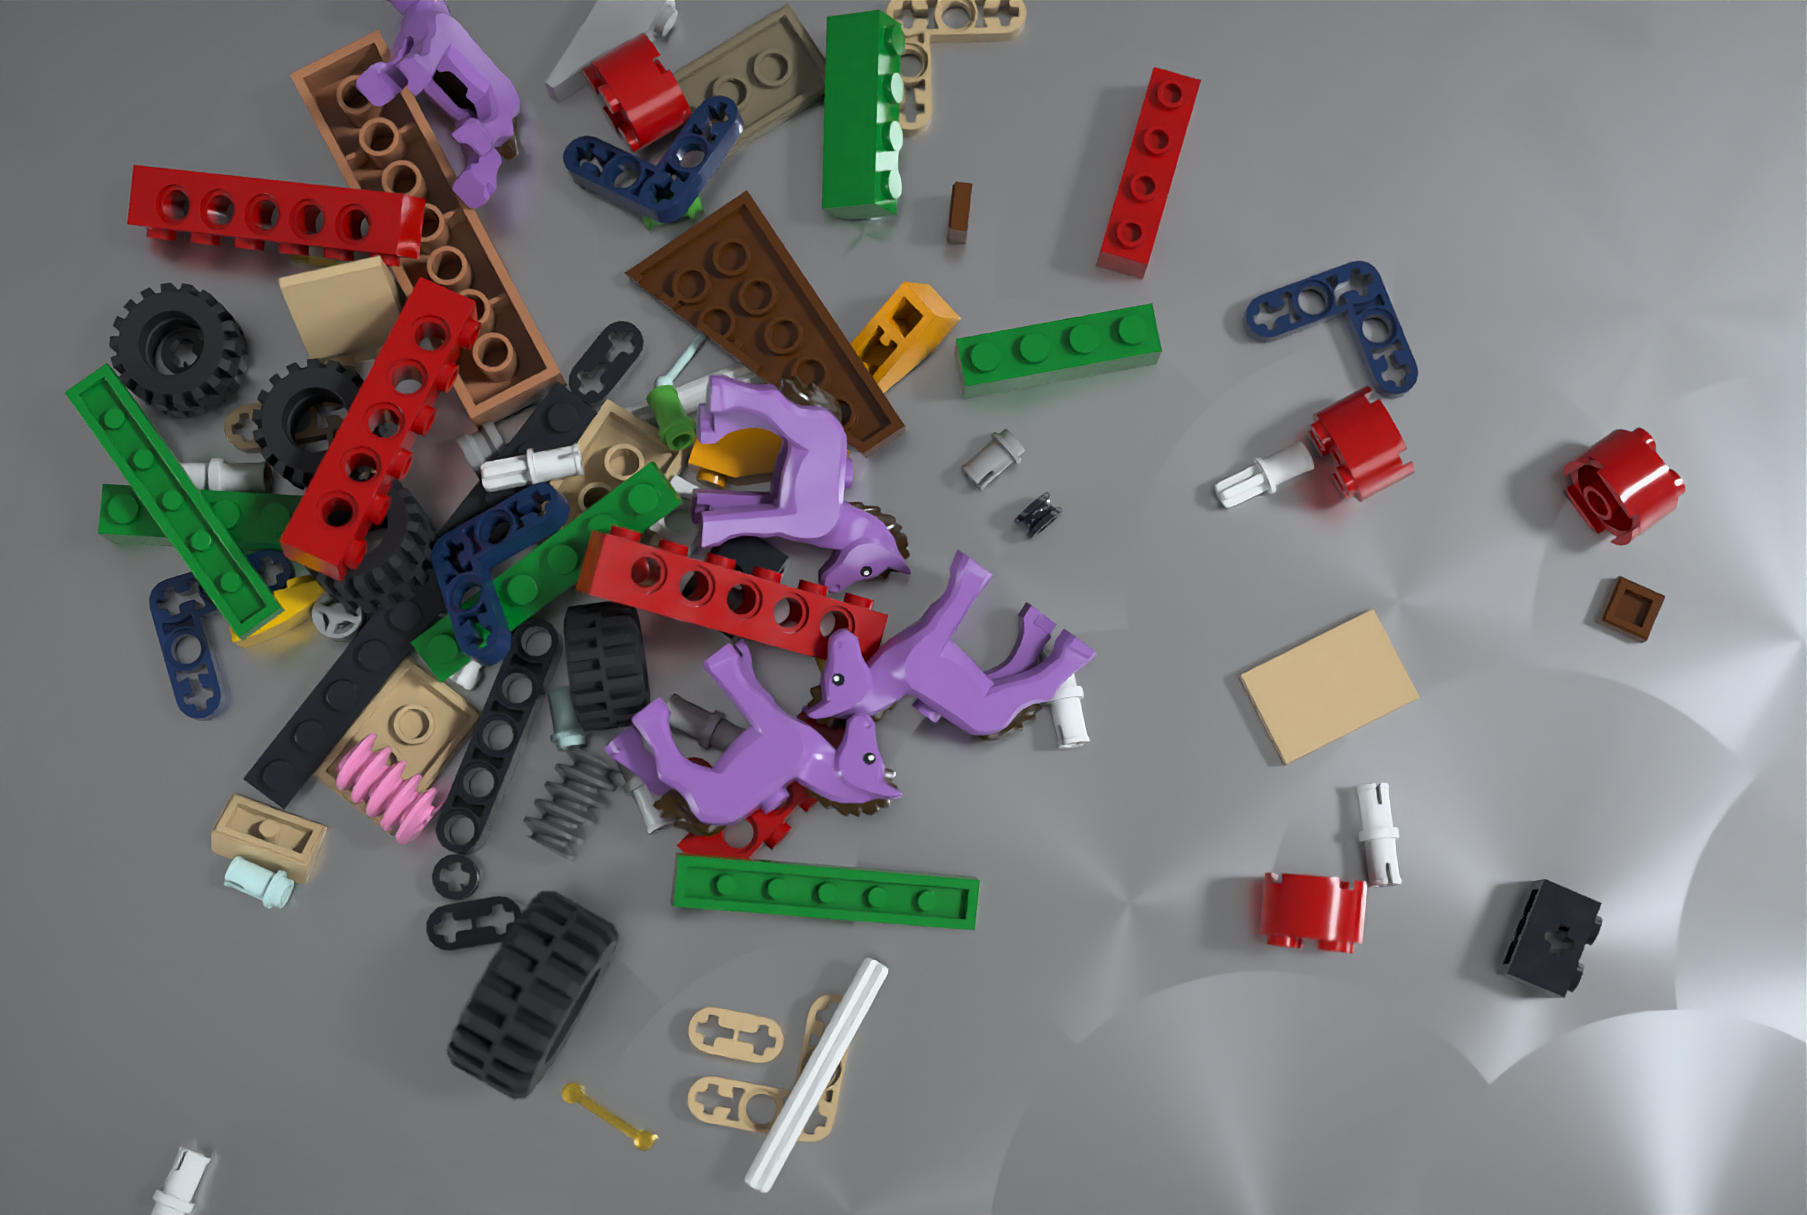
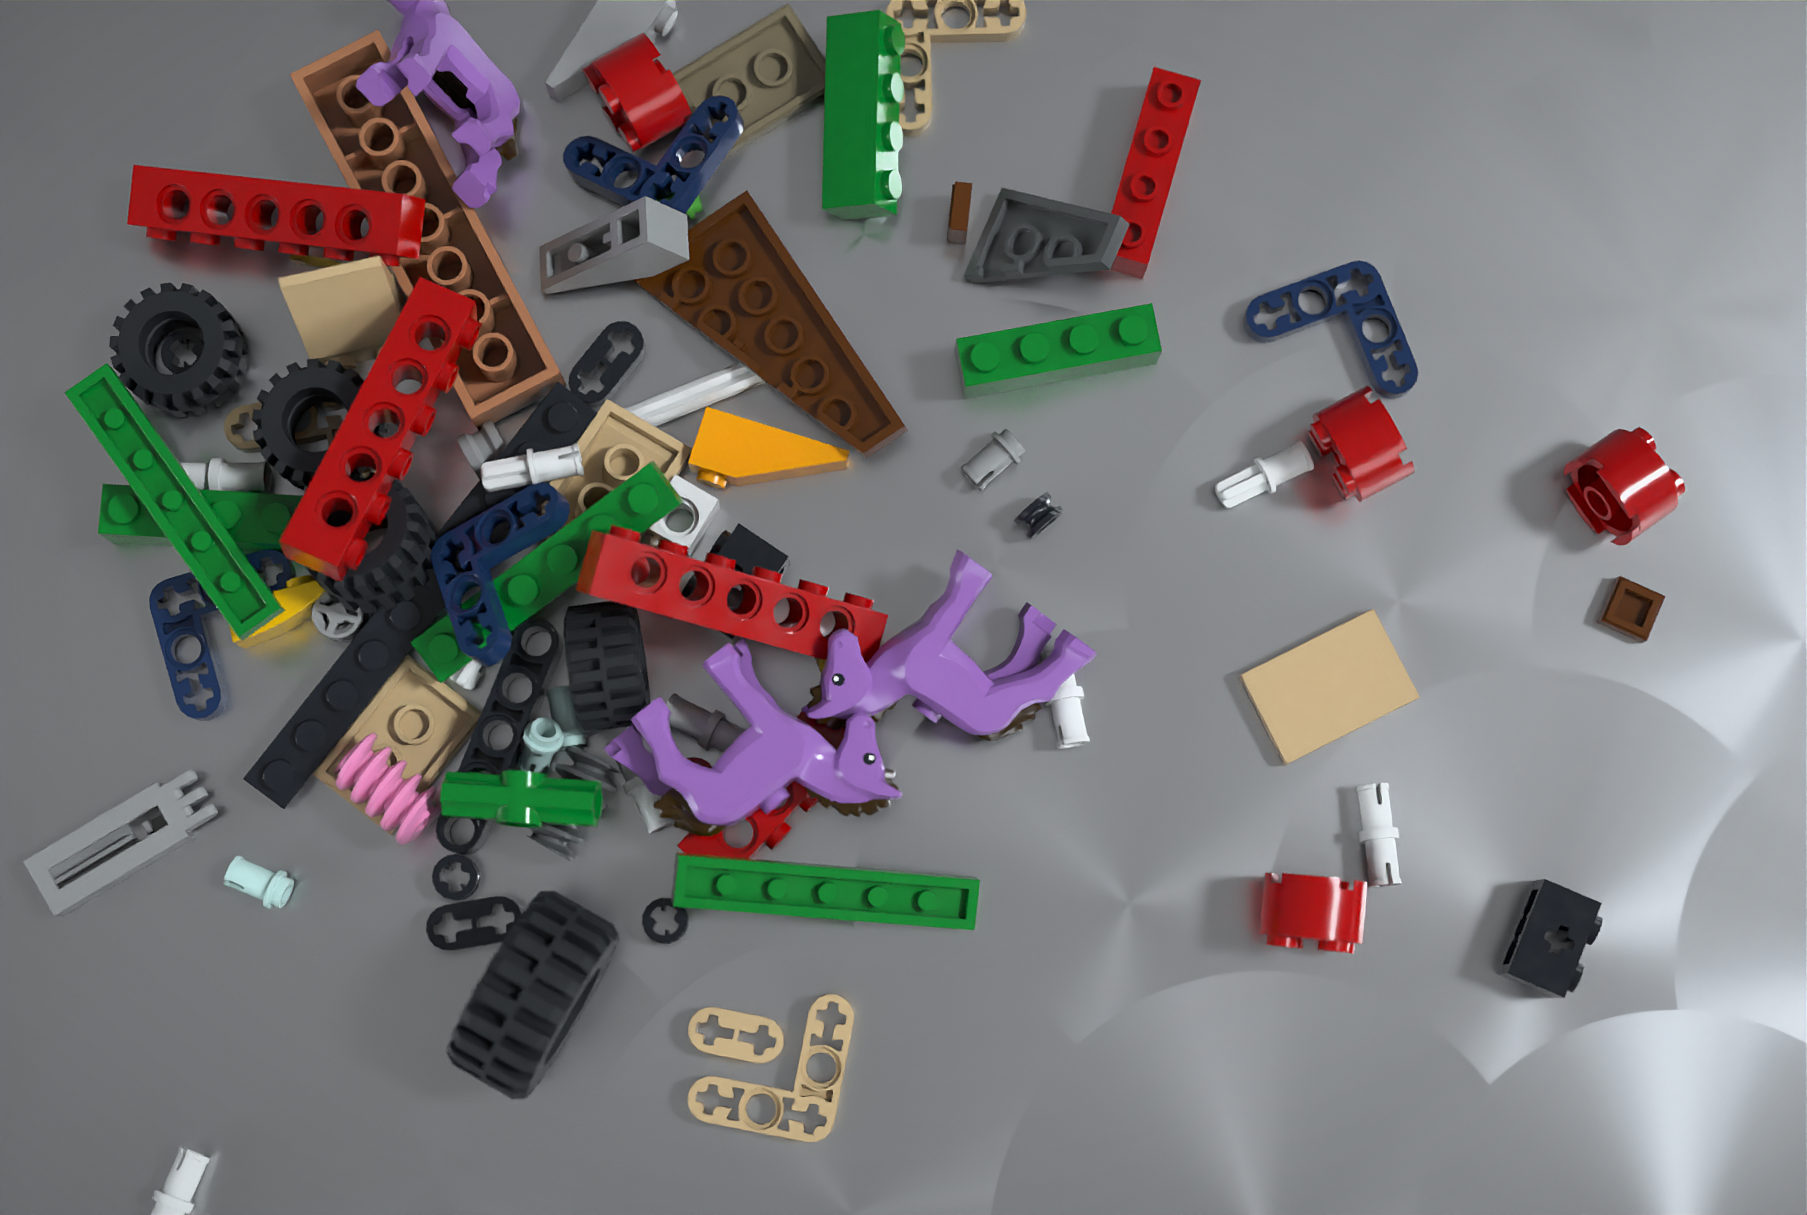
(108, 850): none -> light grey hinge
(268, 837): tan slope -> none
(521, 799): none -> green piece
(542, 740): none -> light aqua pin
(574, 1094): clear yellow hinge -> none
(616, 248): none -> light grey slope
(650, 923): none -> black bush
(676, 428): bright green pin -> none
(681, 361): light aqua hinge -> none
(805, 483): medium lavender animal -> none
(816, 1075): white axle -> none
(904, 332): light orange slope -> none
(1043, 238): none -> dark grey wing

